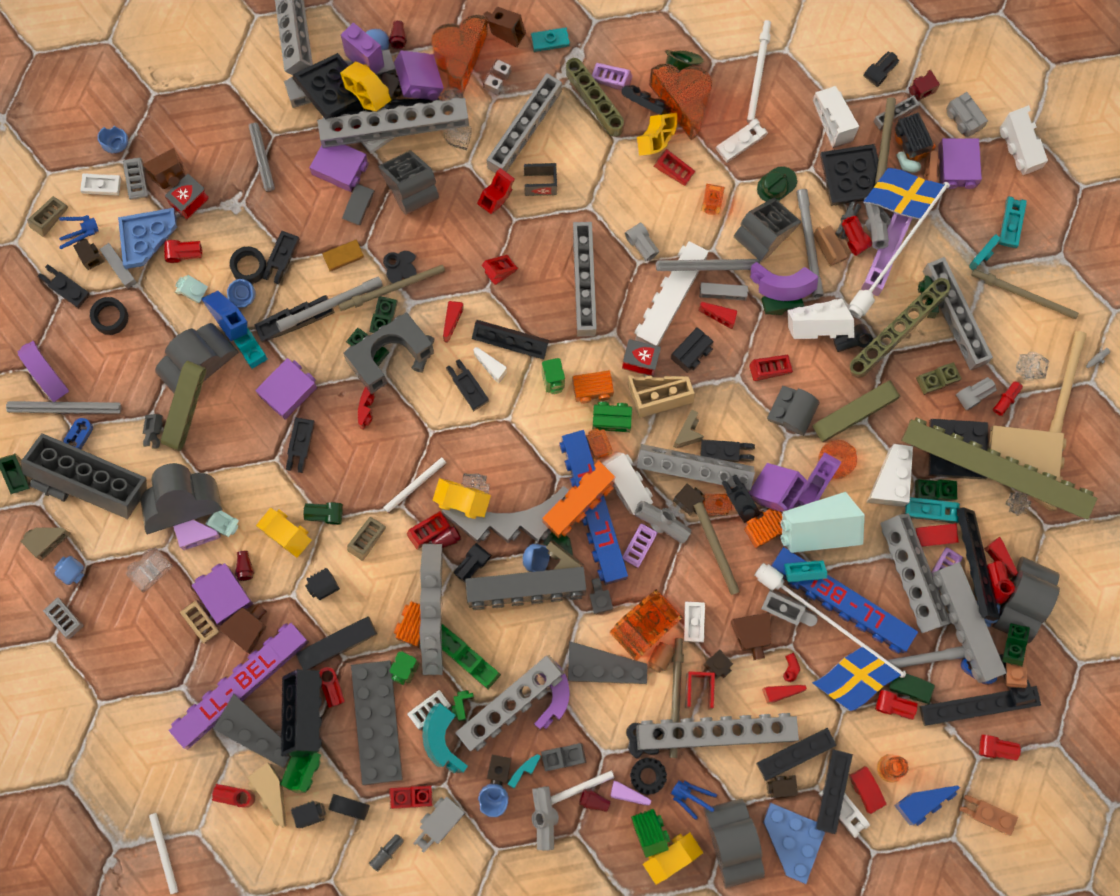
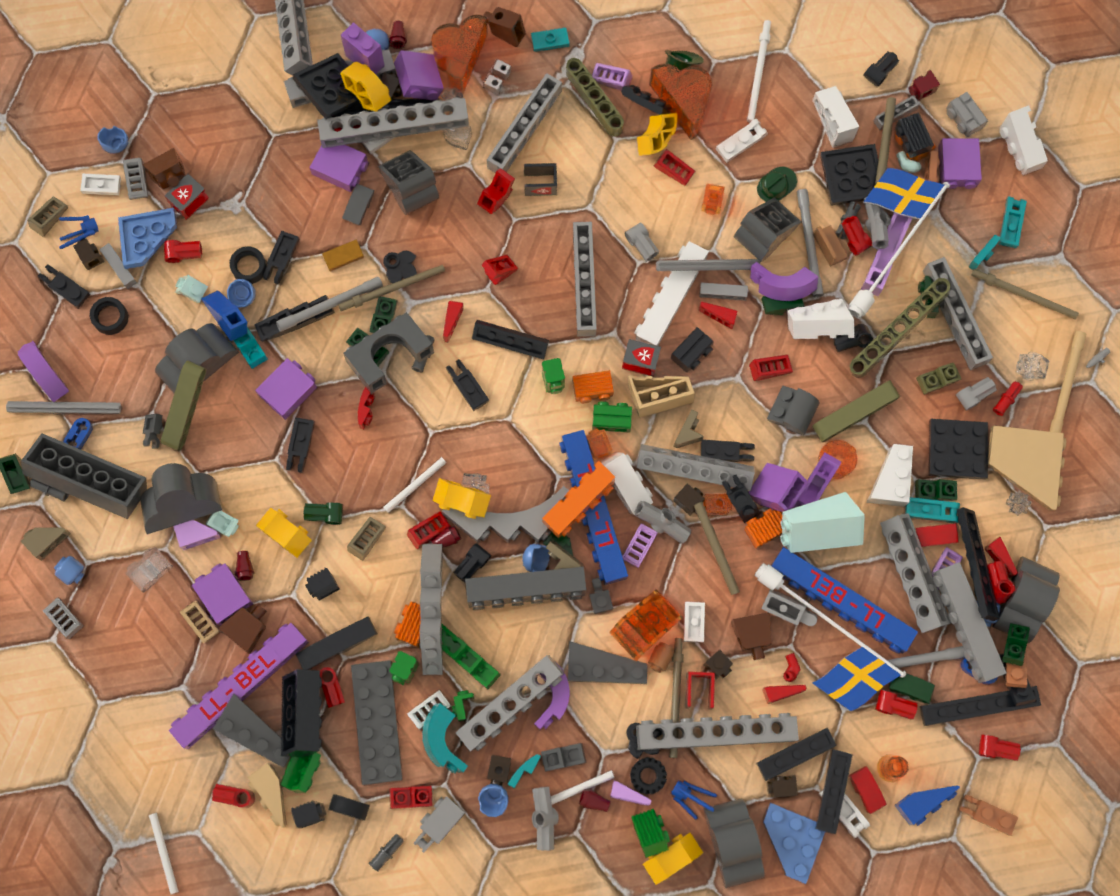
(261, 157): light grey axle -> none
(493, 367): white slope -> none
(805, 571): teal plate -> none
(1002, 470): olive brick -> none

